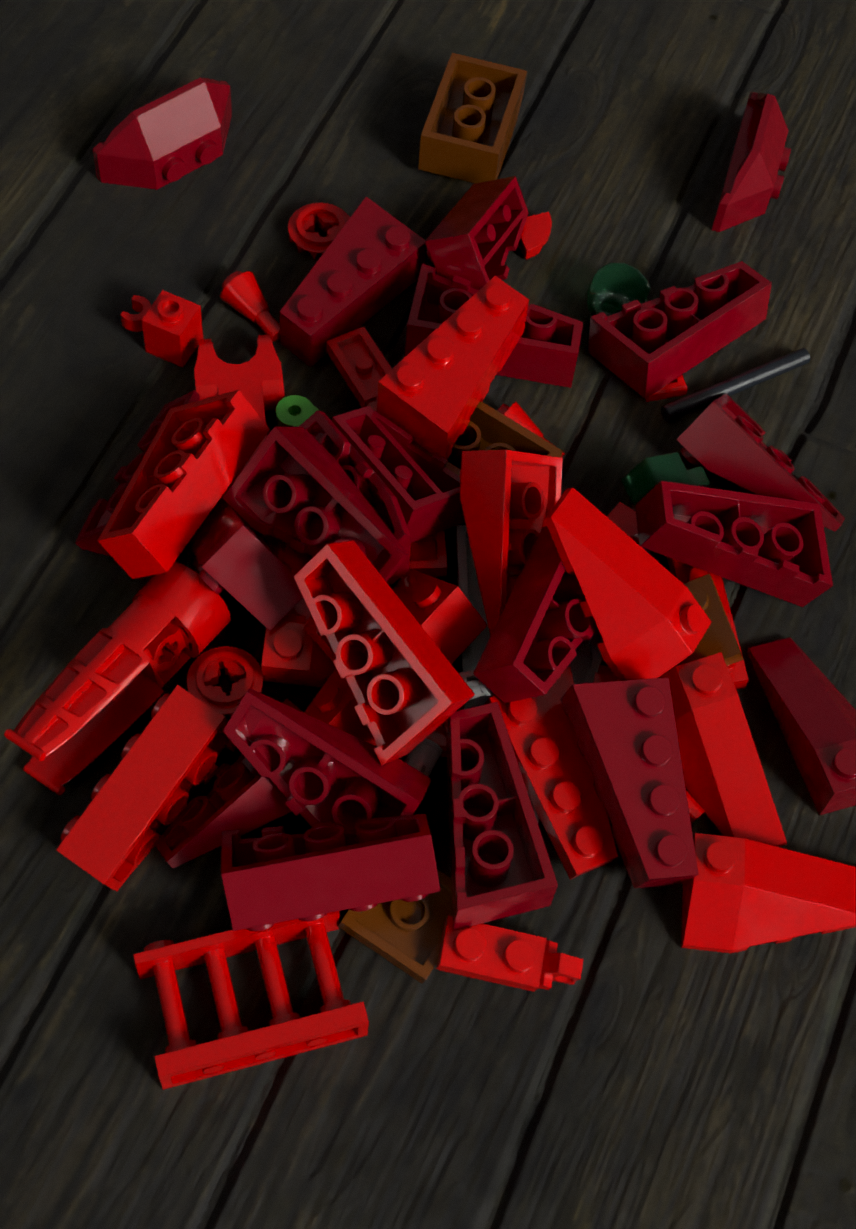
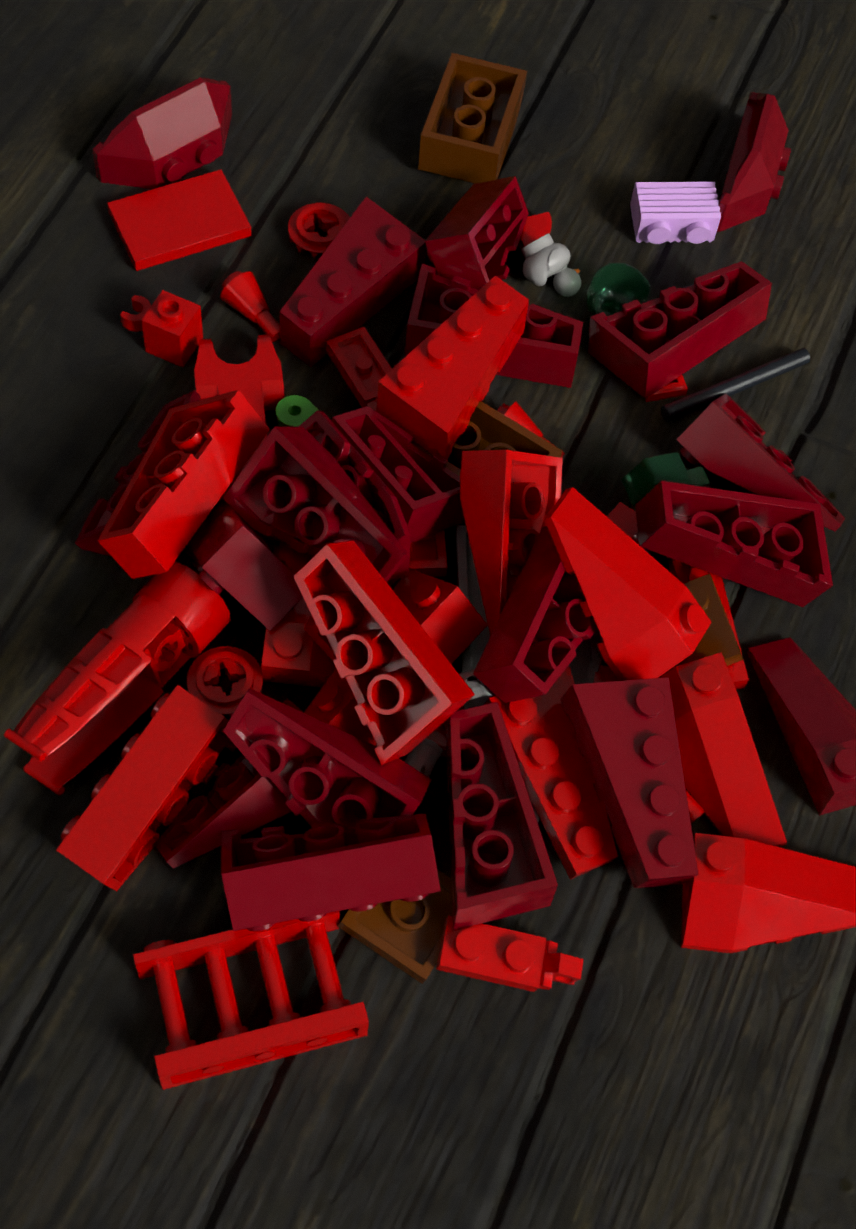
(179, 219): none -> red tile
(548, 259): none -> light grey animal
(675, 212): none -> lavender brick

